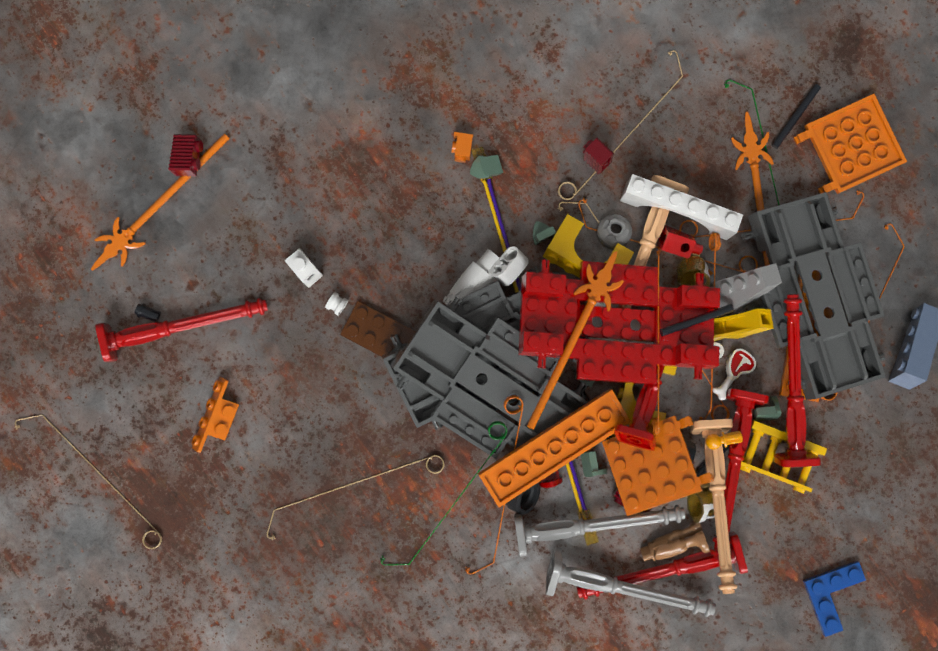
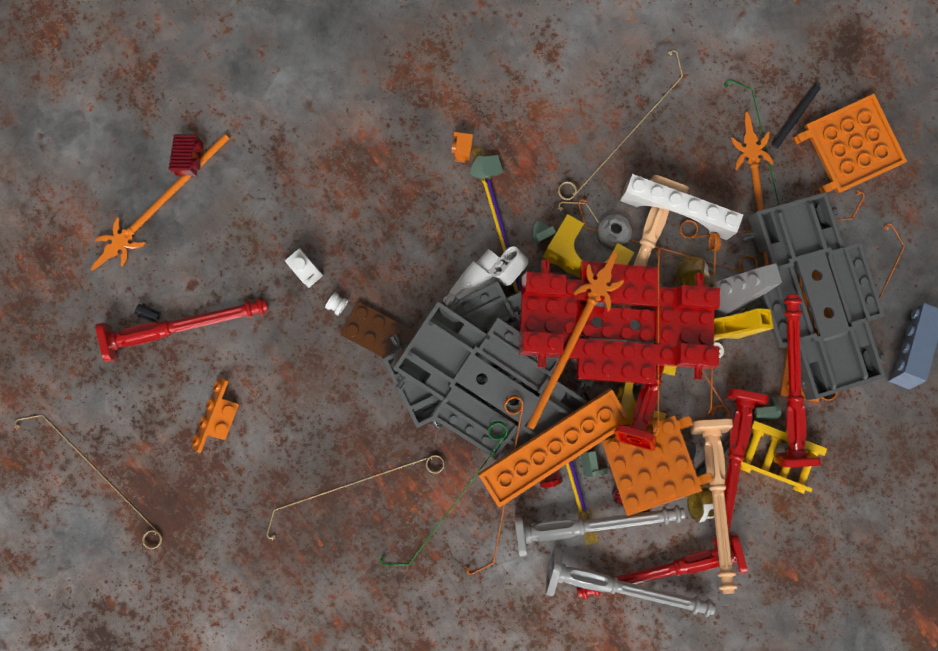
(527, 502): black tyre -> none
(597, 155): dark red brick -> none
(672, 240): red torso -> none
(674, 543): medium nougat piece -> none
(696, 320): black bar -> none
(713, 441): light orange axle -> none
(737, 364): white piece -> none
(819, 592): blue plate -> none

